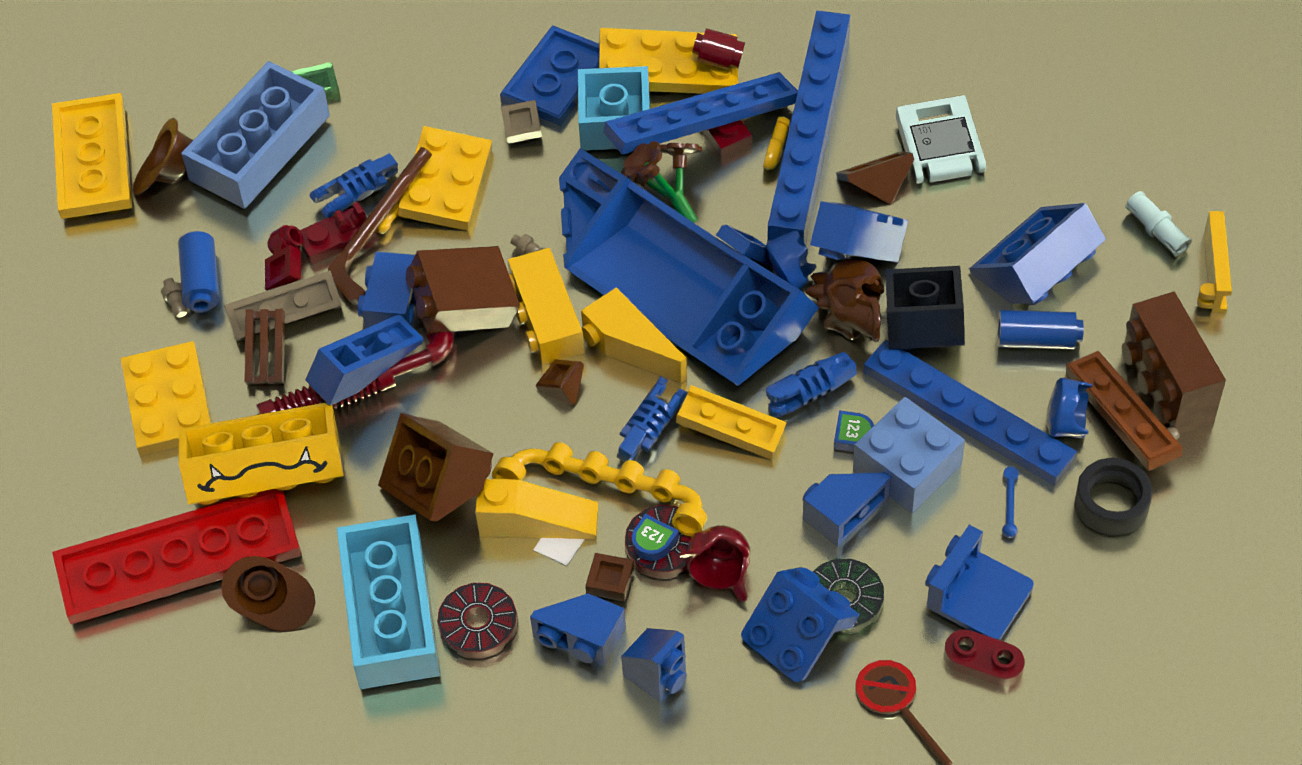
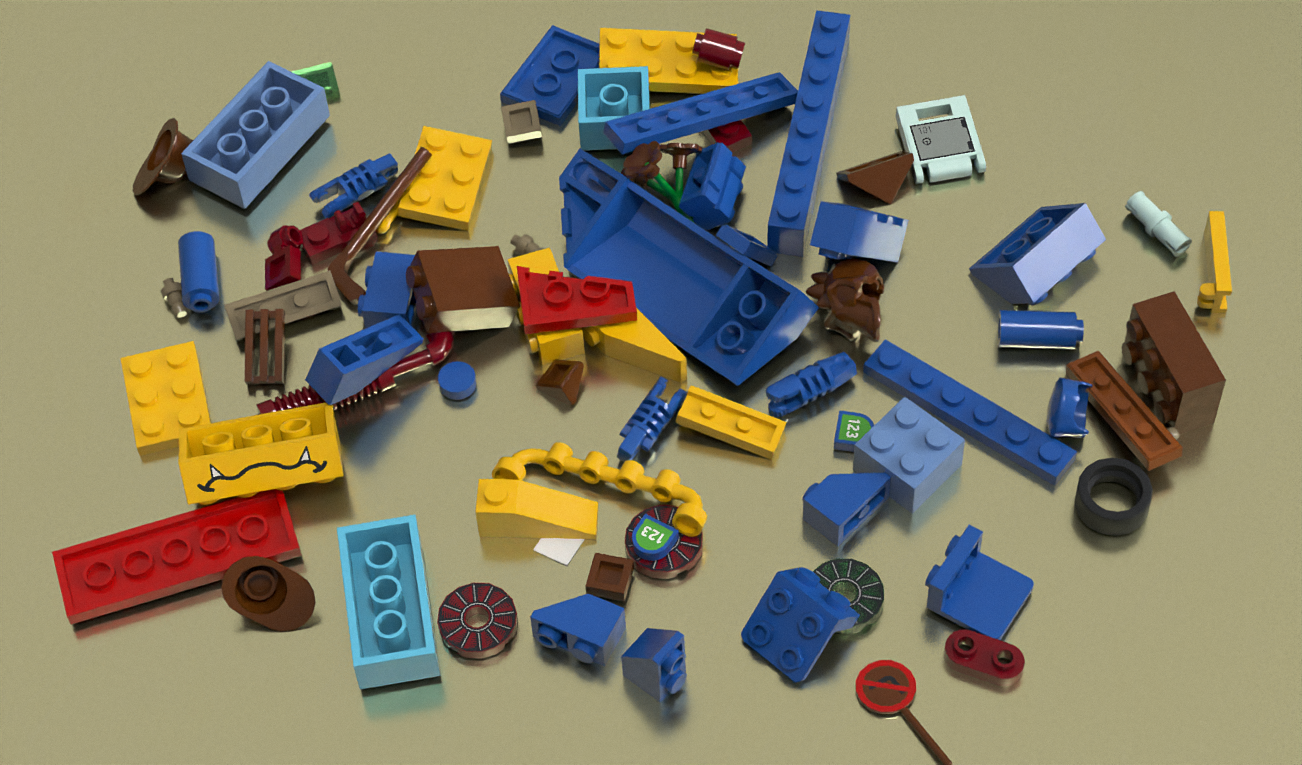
(91, 156): yellow plate -> none
(433, 466): reddish brown slope -> none
(457, 380): none -> blue tile
(564, 303): none -> red wing
(713, 186): none -> blue brick
(719, 559): dark red hair -> none
(776, 143): yellow piece -> none
(789, 260): blue hair -> none
(925, 307): black brick -> none
(1010, 476): blue hinge -> none

